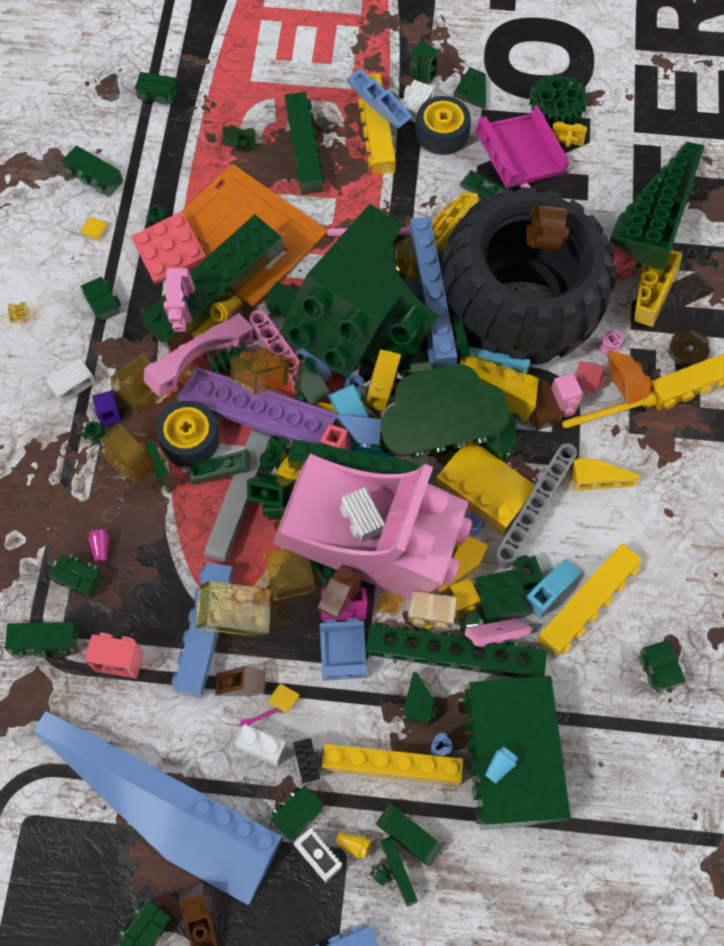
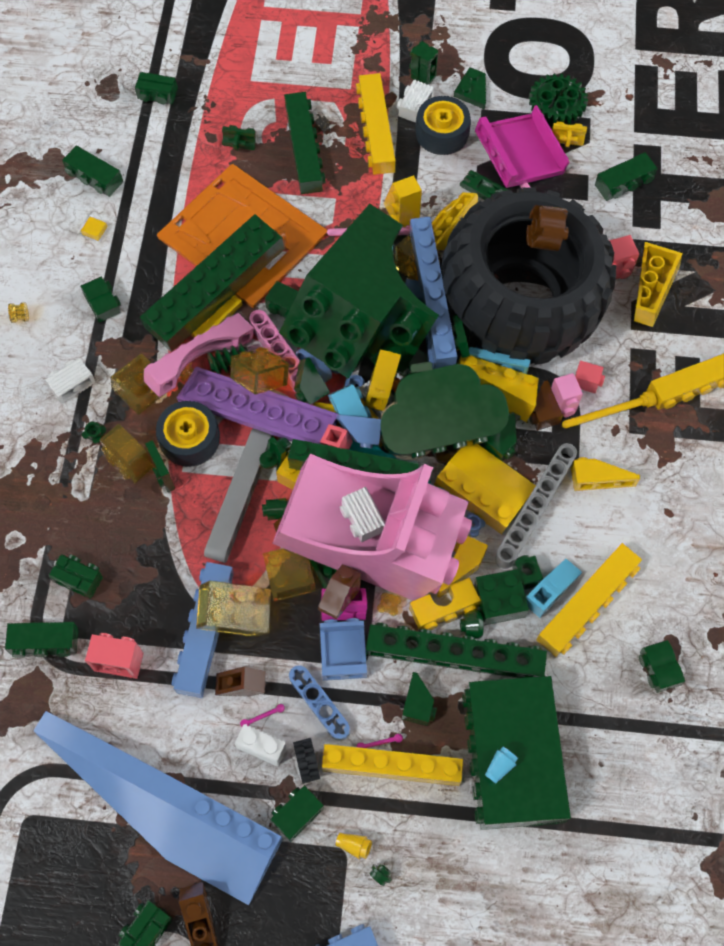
(99, 544): dark pink cone -> none
(106, 408): dark purple brick -> none
(153, 212): dark green plate -> none
(168, 246): coral plate -> none
(178, 287): bright pink hips -> none
(220, 467): dark green tile -> none
(221, 310): yellow cone -> none
(270, 489): dark green brick -> none
(283, 698): yellow tile -> none
(317, 704): none -> medium blue beam
(318, 855): white brick -> none
(380, 100): medium blue slope -> none
(398, 738): none -> dark pink hinge
(398, 871): dark green beam -> none
(404, 200): none -> yellow wedge
(409, 835): dark green beam -> none
(432, 610): tan brick -> none
(446, 743): medium blue hinge -> none
(498, 632): bright pink tile -> none
(610, 342): bright pink wheel -> none
(626, 176): none -> dark green brick
(628, 377): orange slope -> none
(653, 219): dark green wedge -> none
(679, 352): dark brown plate -> none

